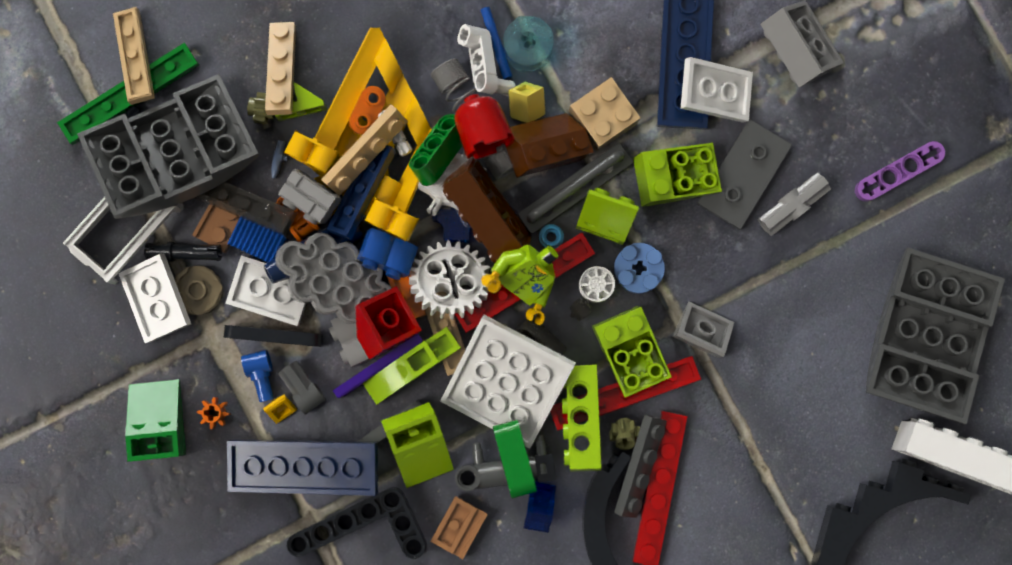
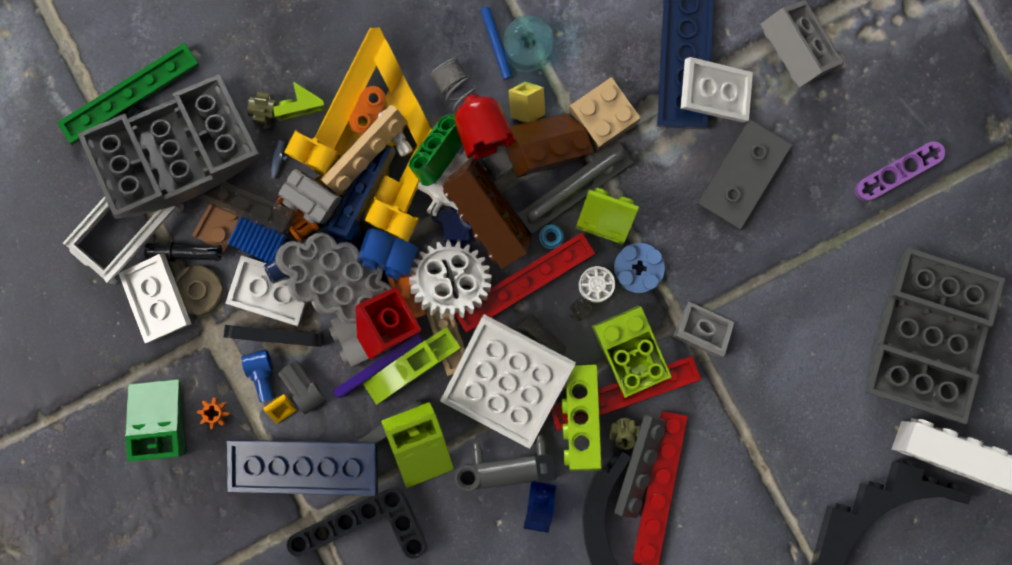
(133, 56): tan tile -> none
(280, 68): tan plate -> none
(459, 527): medium nougat plate -> none
(482, 60): white beam -> none
(514, 459): green beam -> none
(526, 275): lime torso -> none
(676, 174): lime slope -> none
(794, 204): light grey piece -> none

